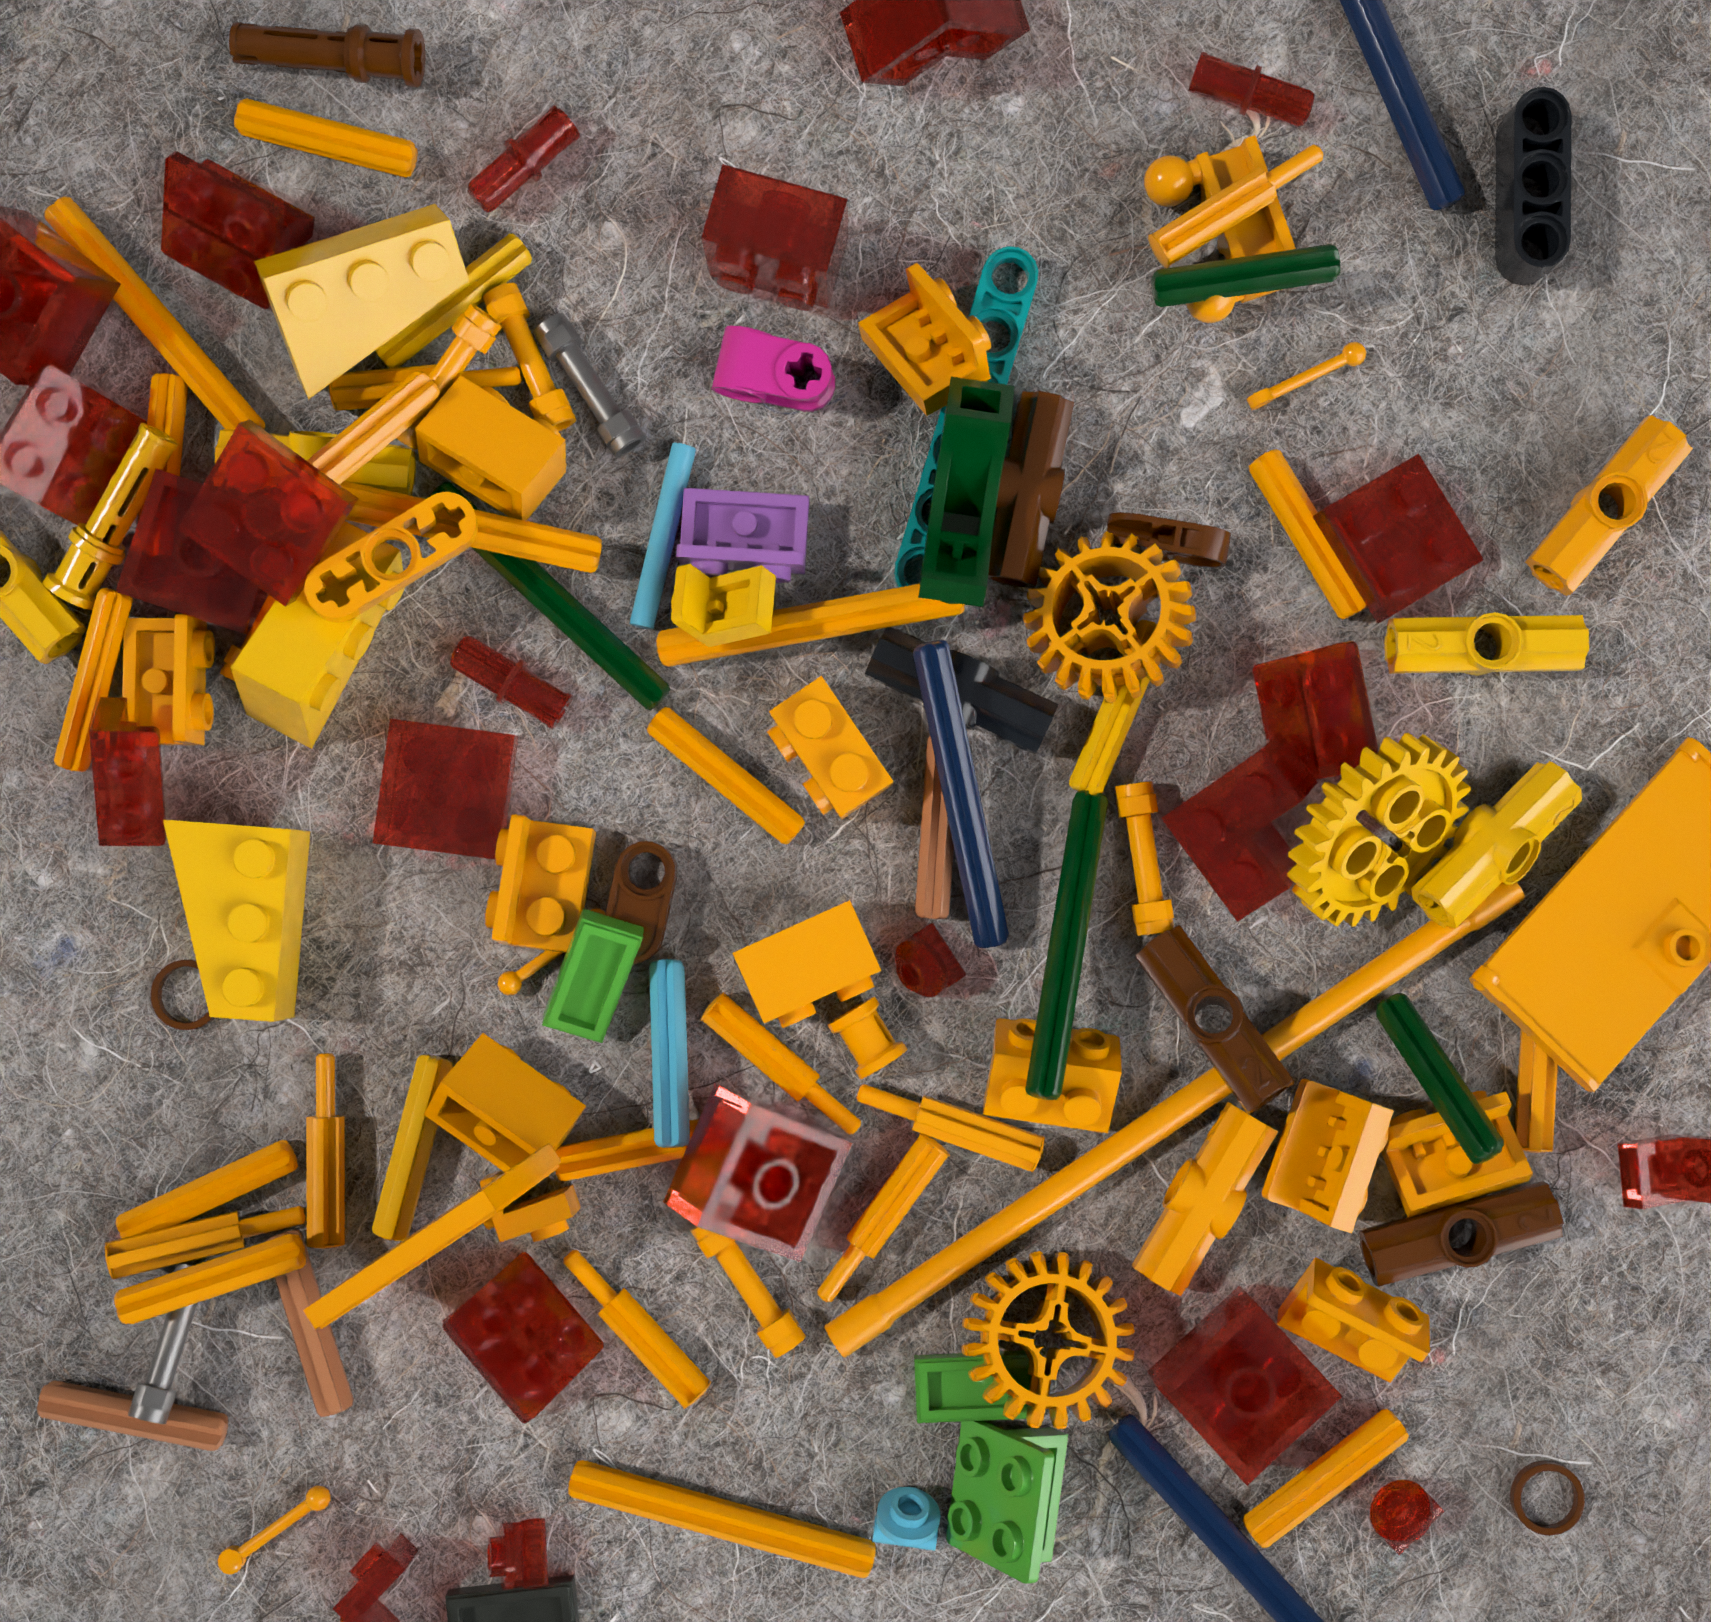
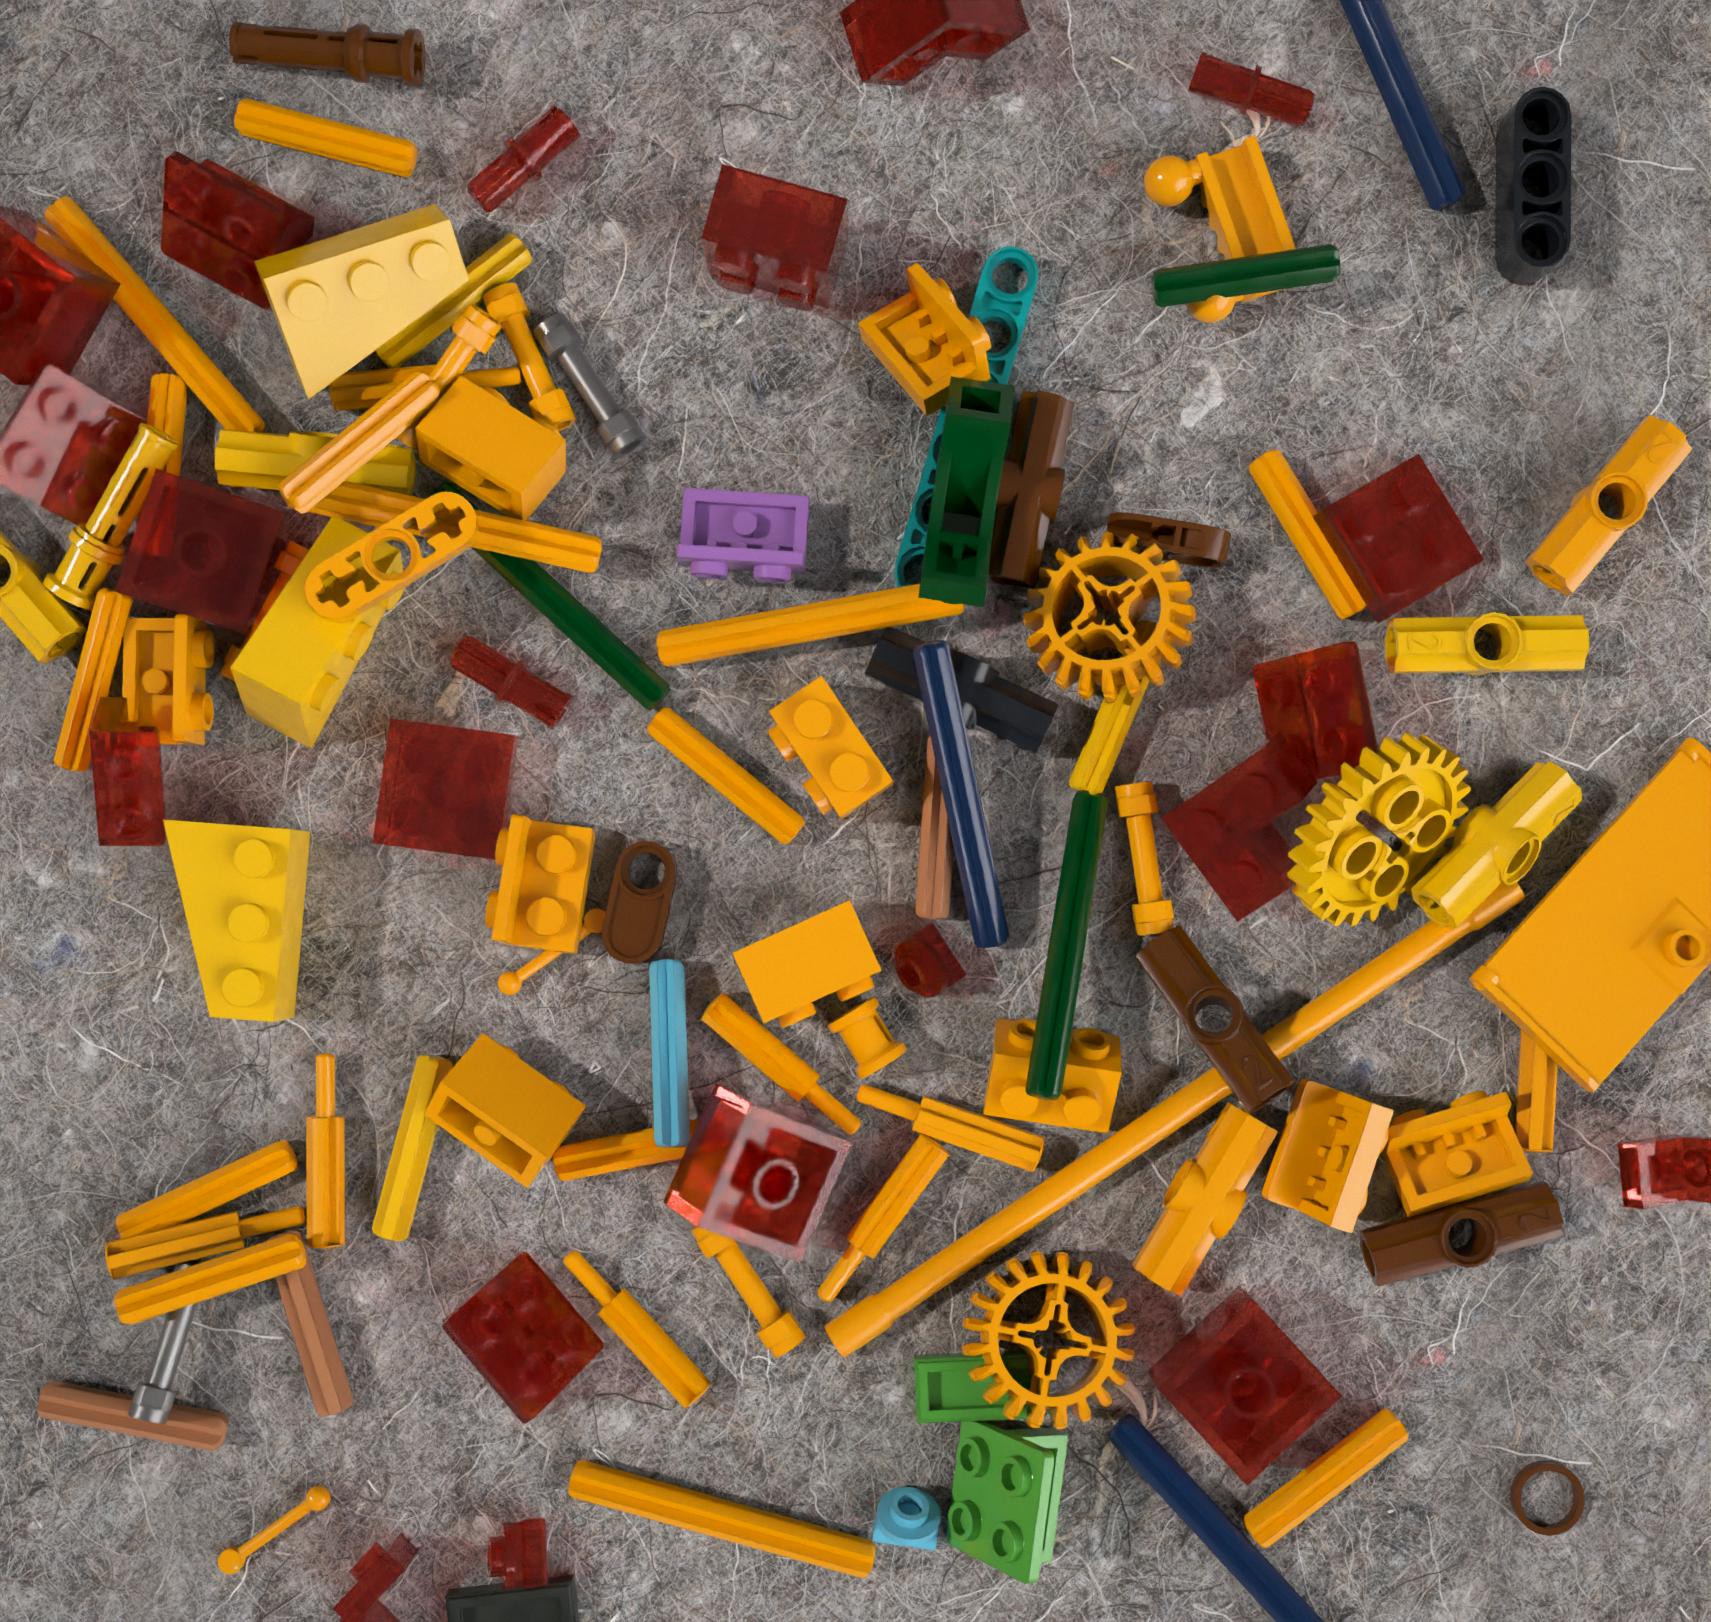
(157, 1003): reddish brown piece -> none
(267, 512): clear red plate -> none
(433, 1237): light orange tile -> none
(540, 1216): light orange bracket -> none
(592, 975): bright green tile -> none
(662, 536): medium azure bar -> none
(723, 606): yellow bracket -> none
(762, 367): dark pink piece -> none
(1227, 208): light orange axle -> none
(1352, 354): light orange hinge -> none
(1355, 1320): light orange bracket -> none
(1403, 1513): clear red plate -> none
(1439, 1078): dark green axle -> none

